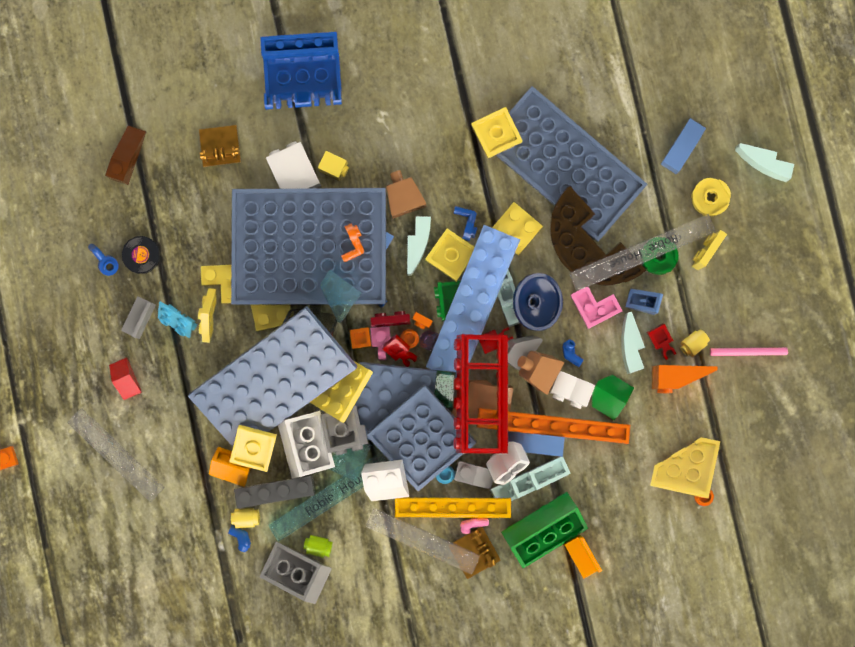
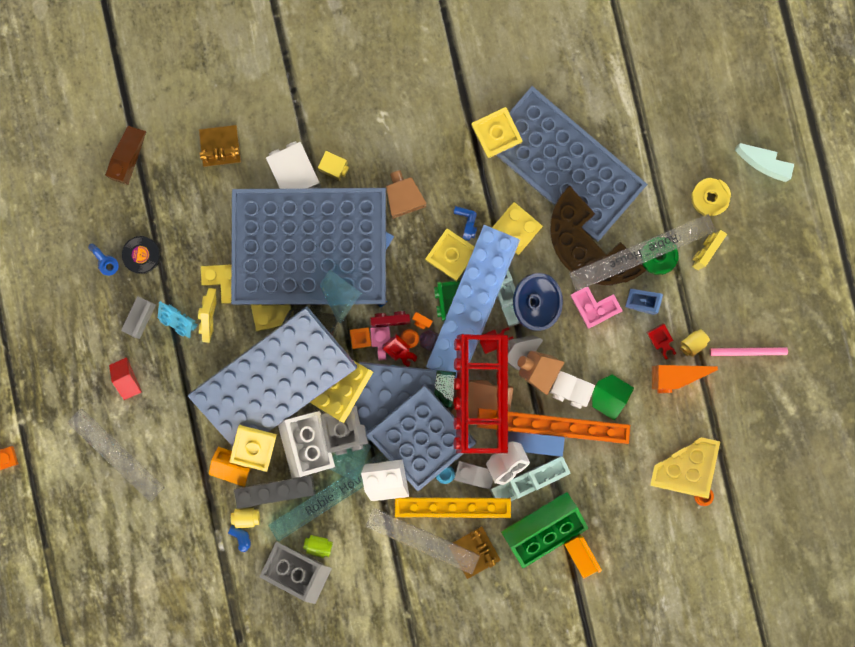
(301, 69): blue slope -> none
(353, 233): orange plate -> none
(418, 243): light aqua slope -> none
(466, 525): bright pink arm -> none
(569, 353): blue arm -> none
(631, 343): light aqua slope -> none
(683, 146): medium blue slope -> none

